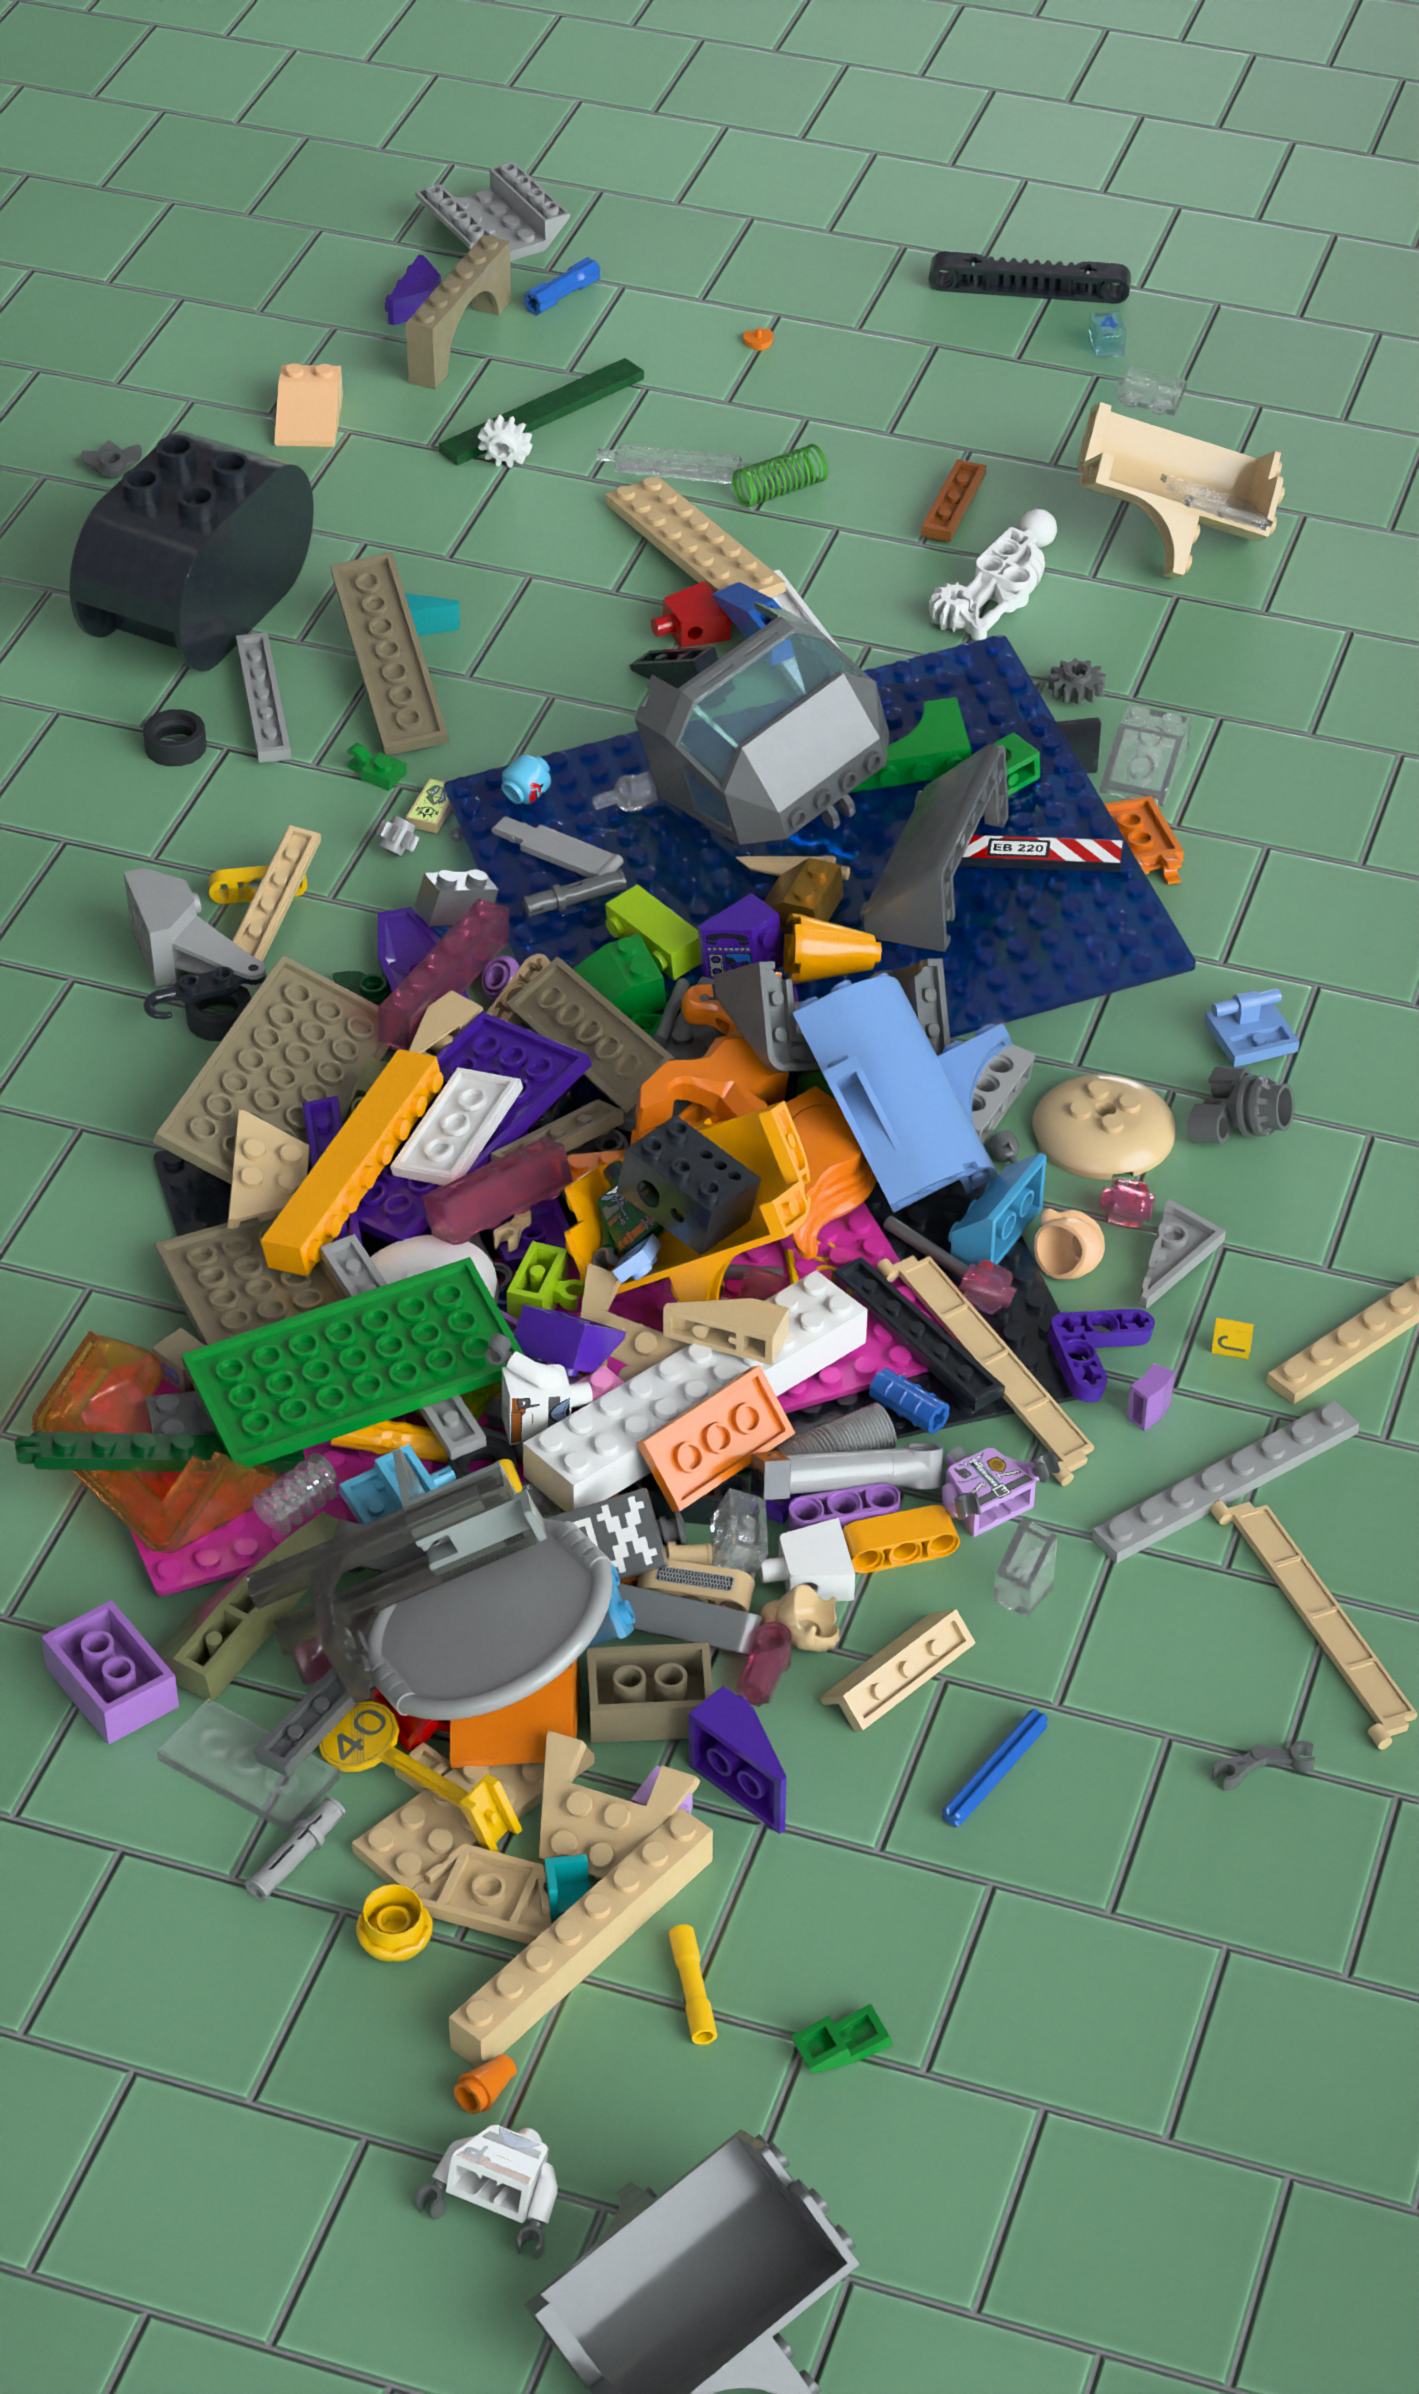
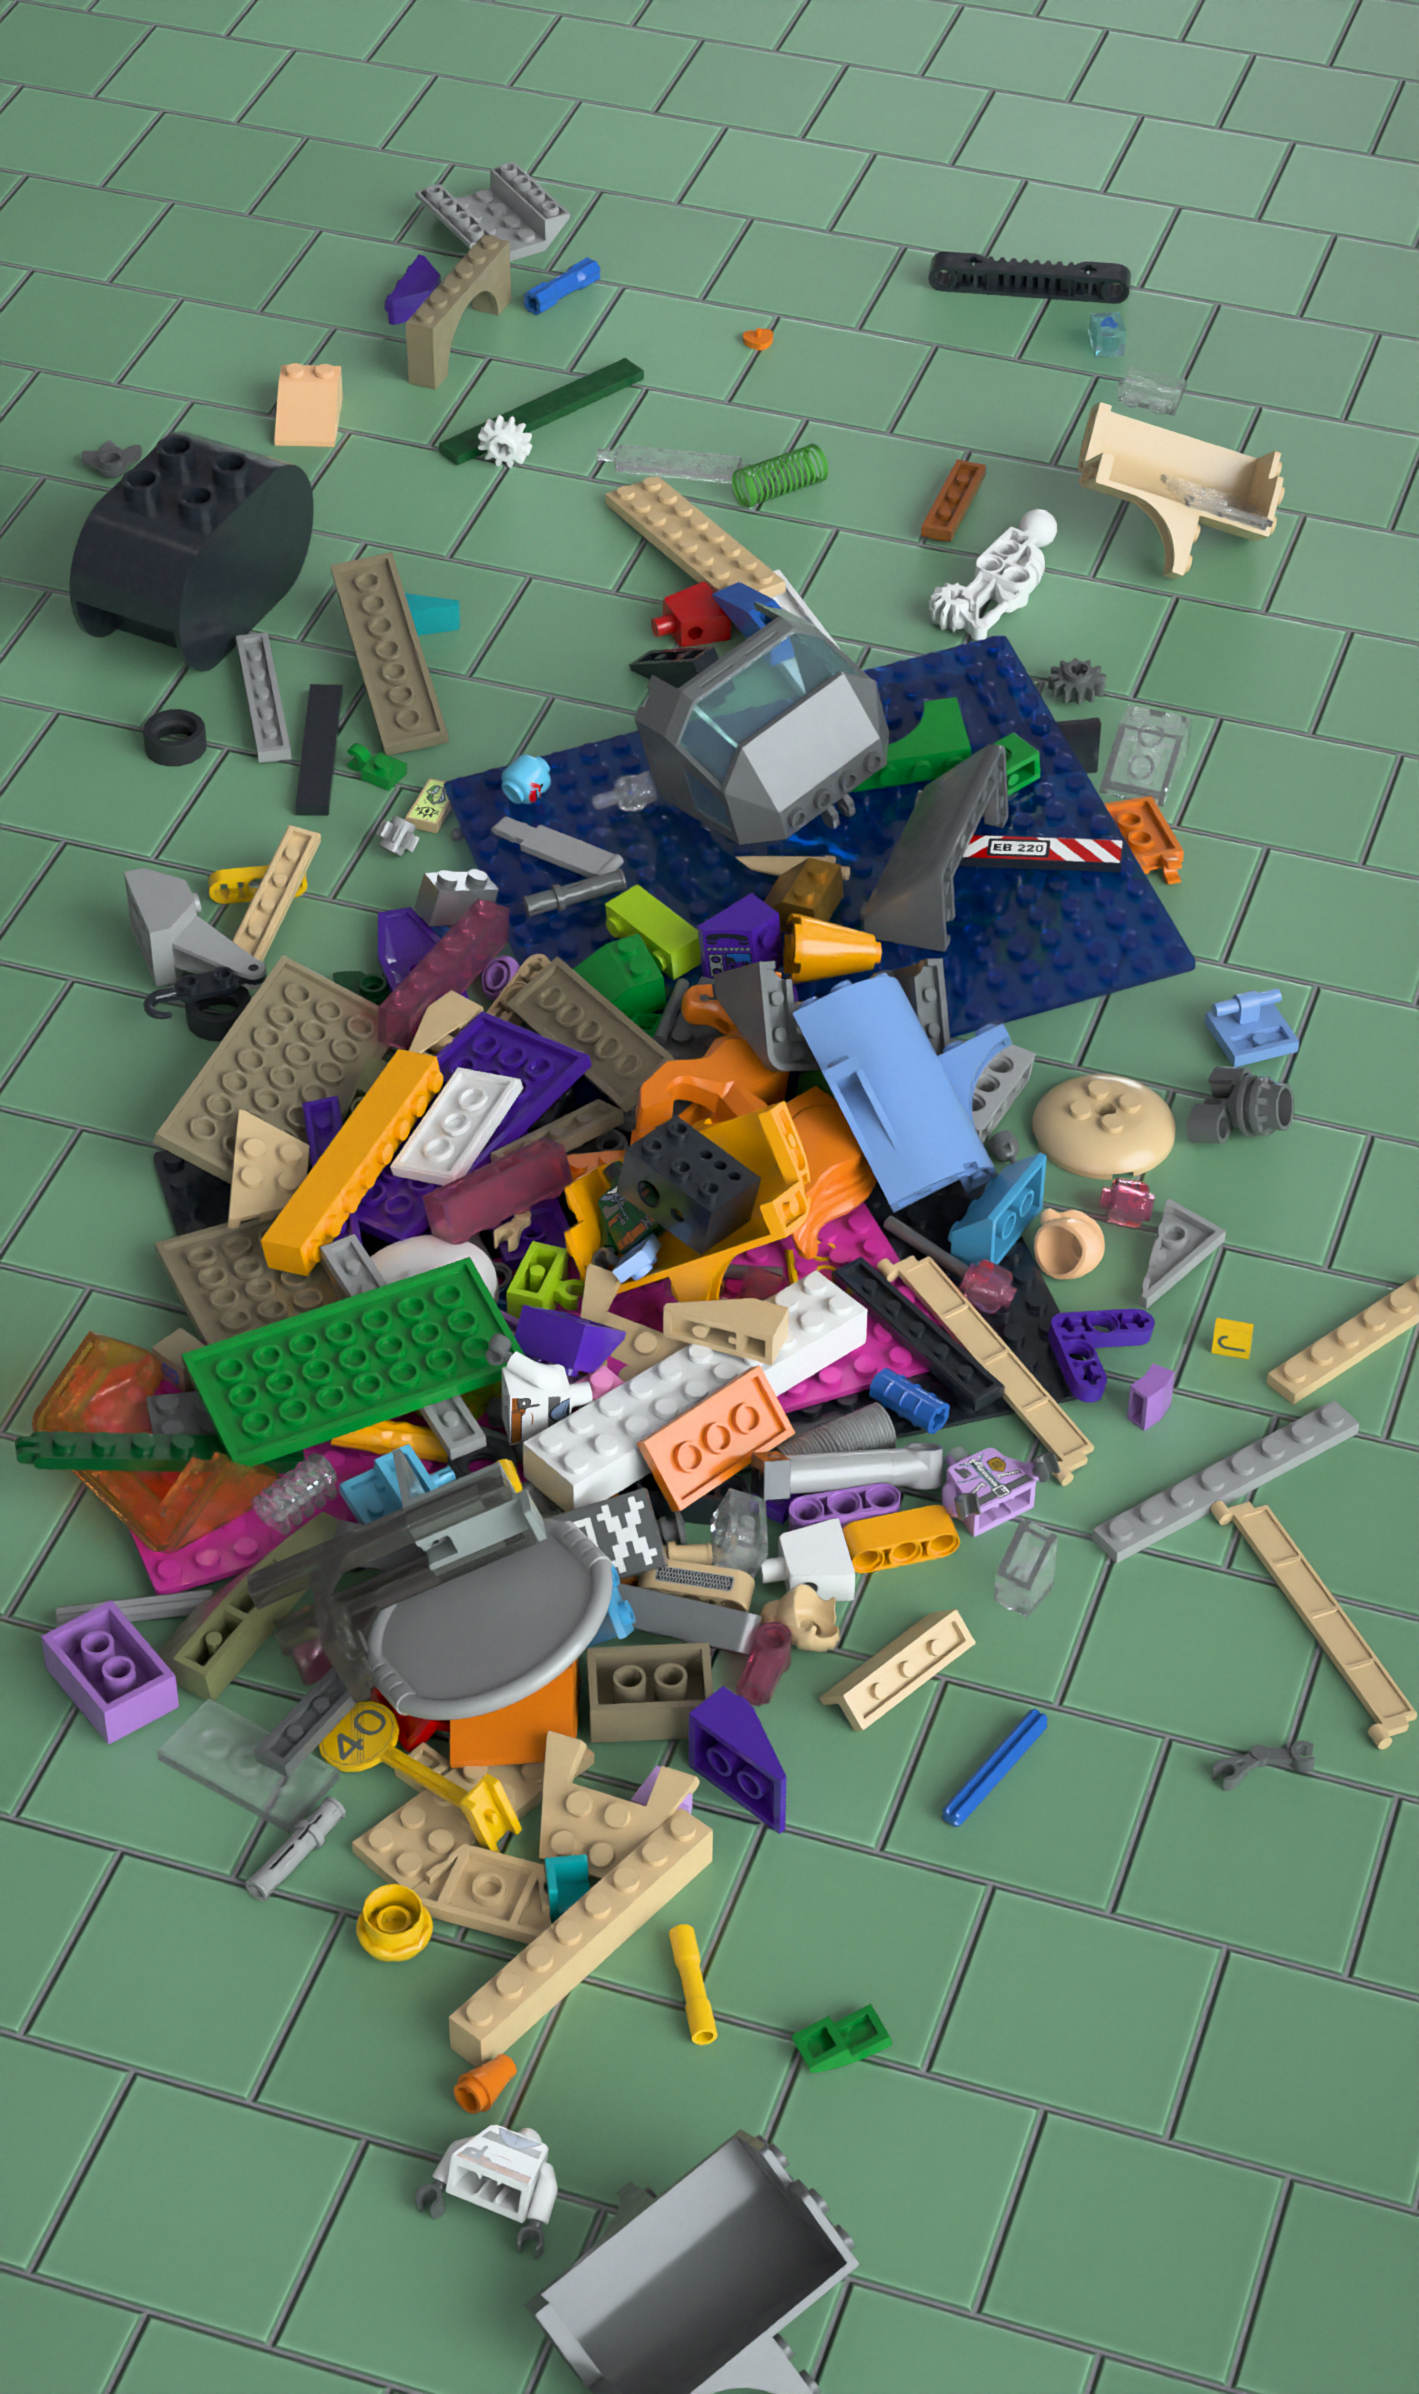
(142, 1607): none -> light grey axle
(319, 750): none -> black tile

